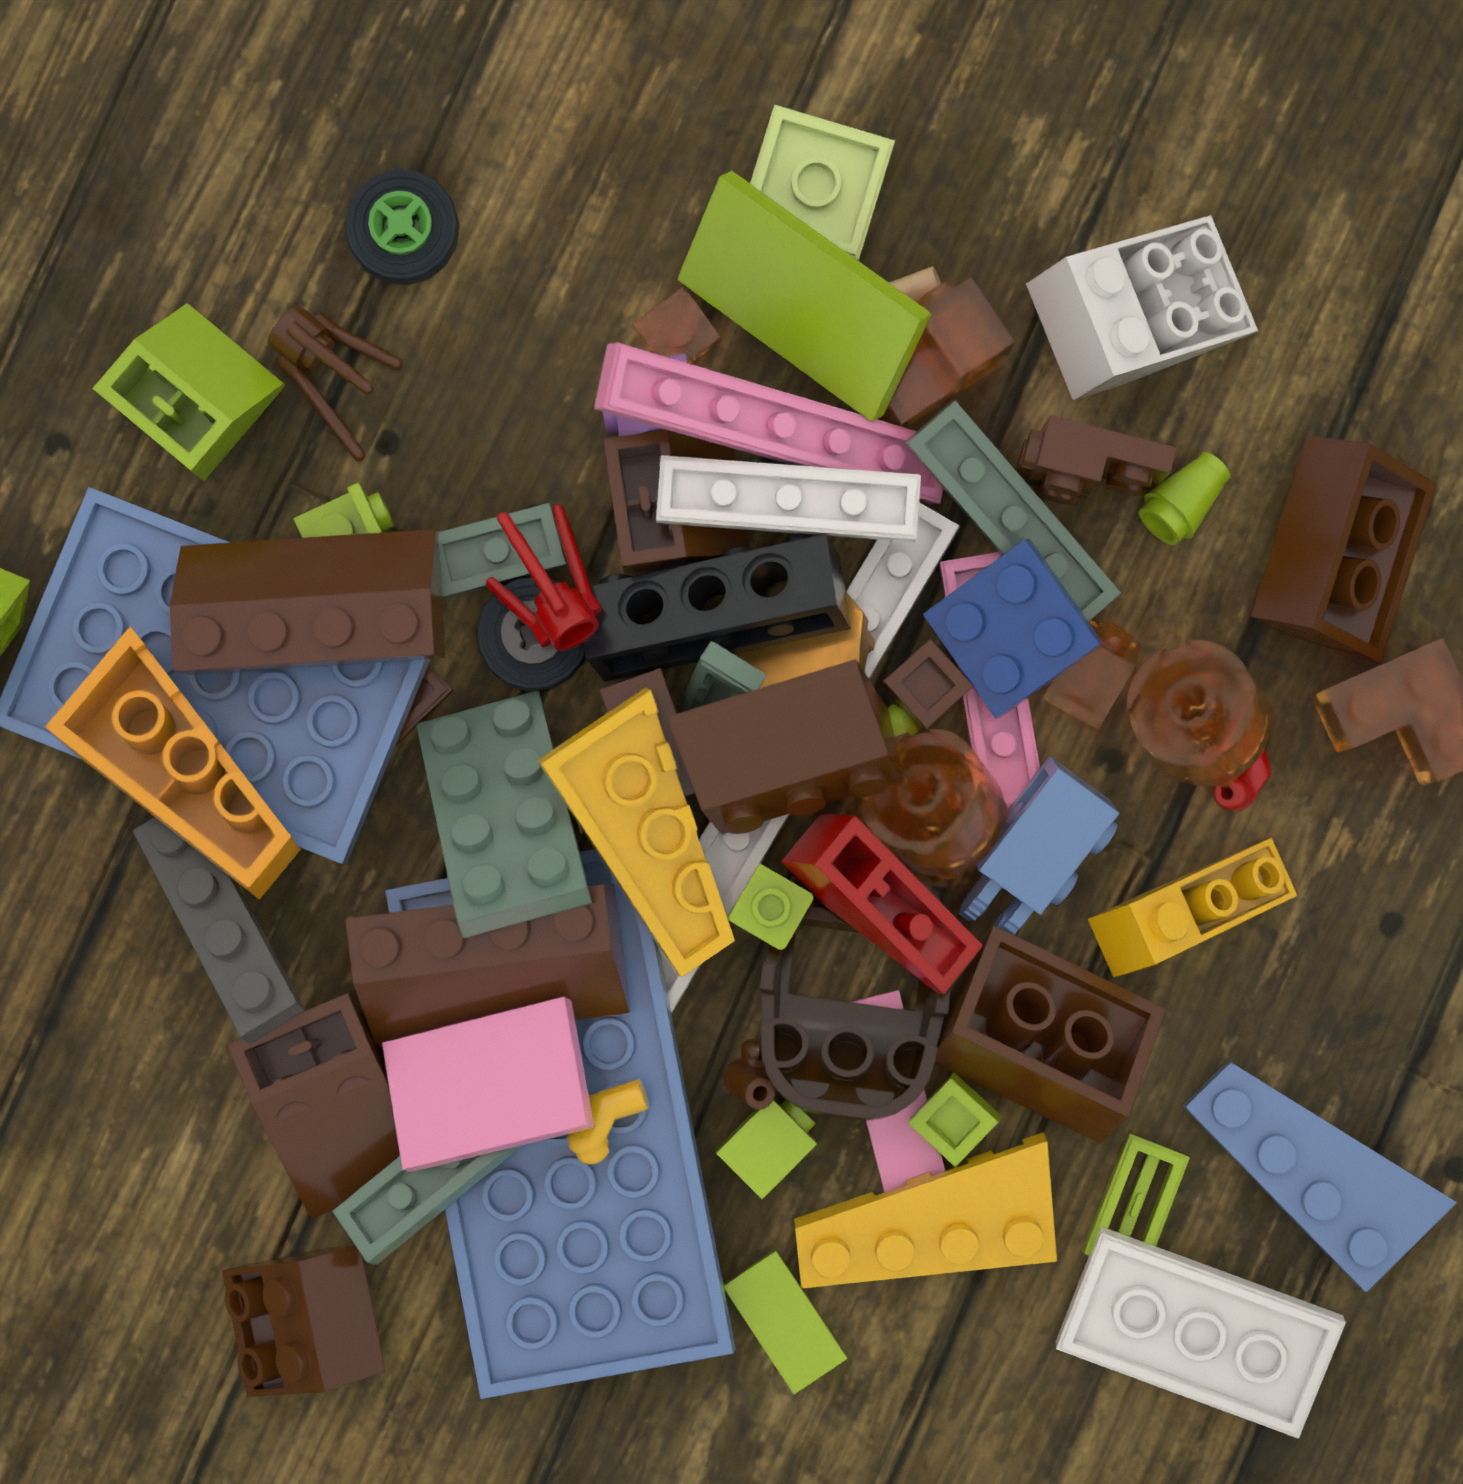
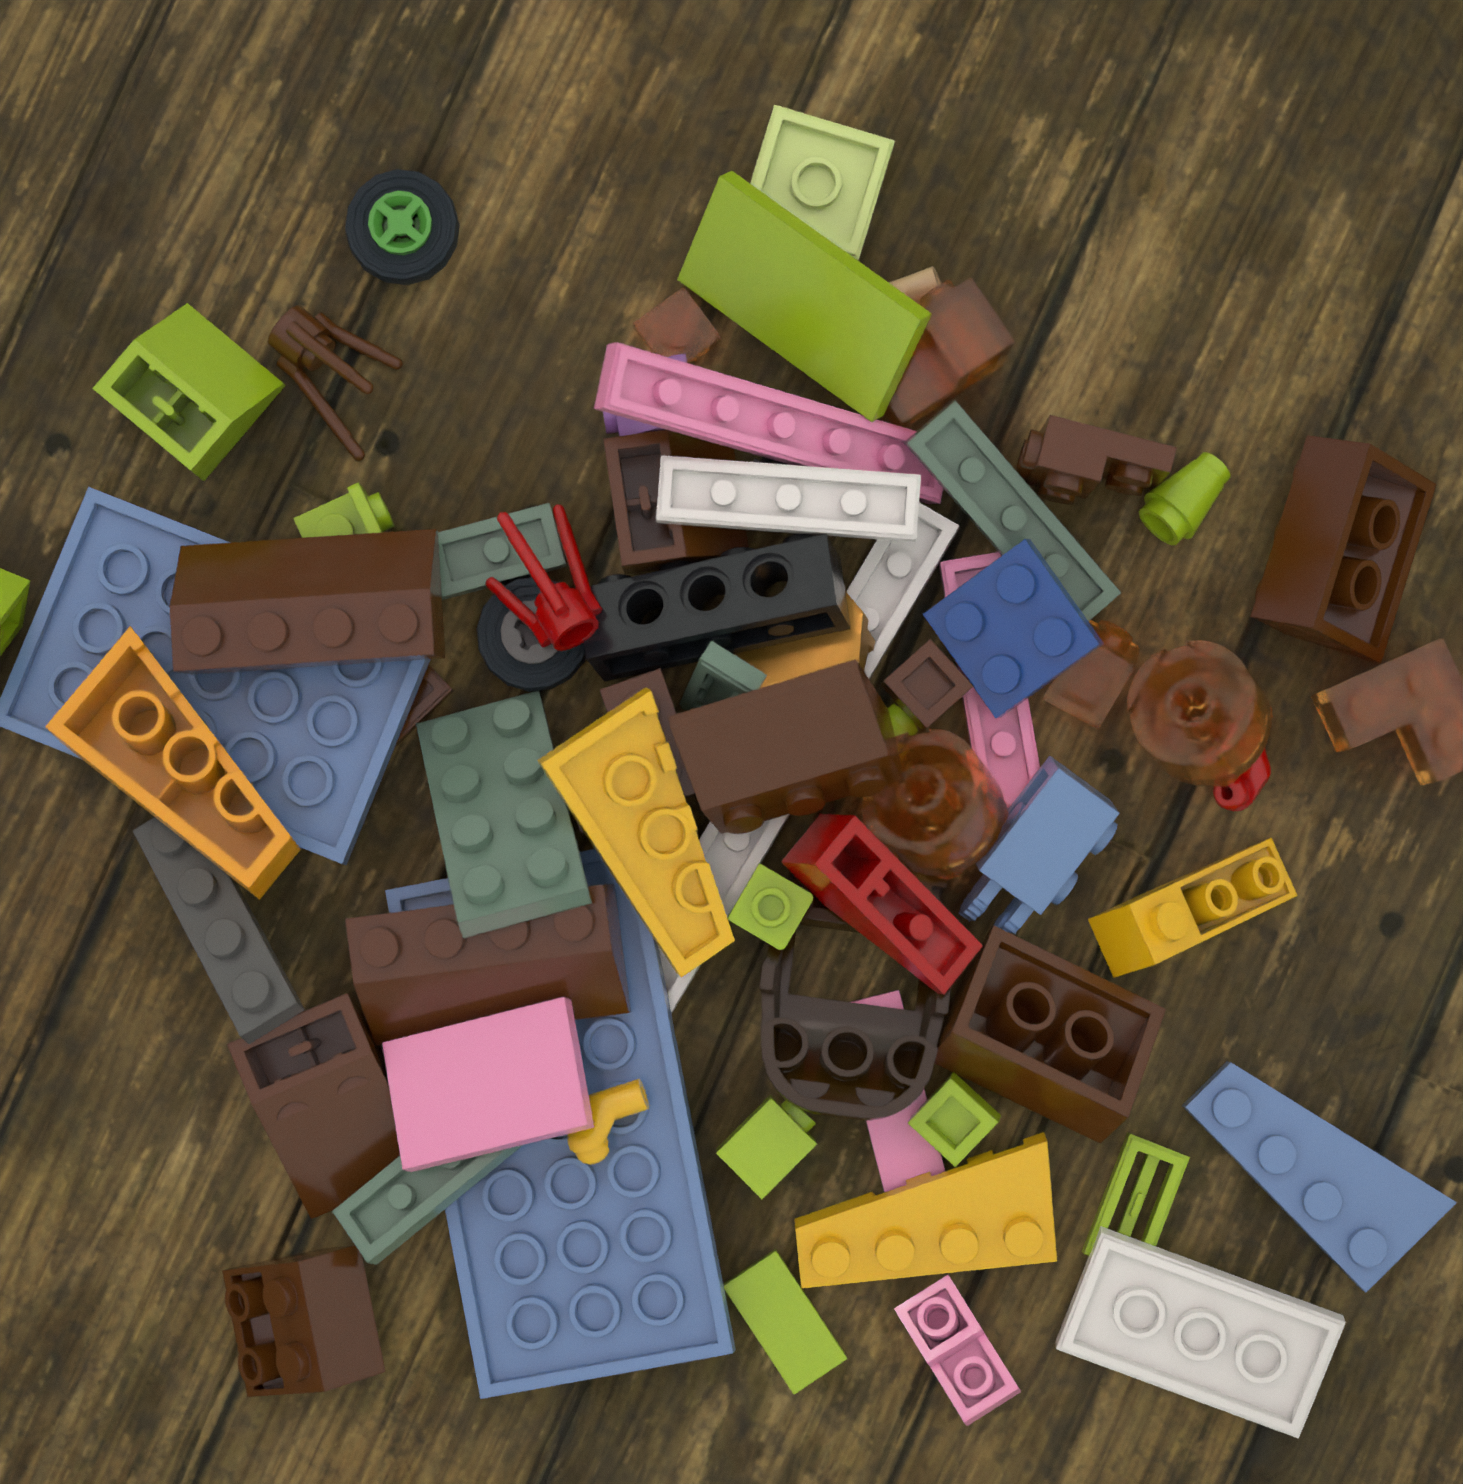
(748, 1078): reddish brown arm -> none
(957, 1350): none -> bright pink slope
(1140, 306): white slope -> none

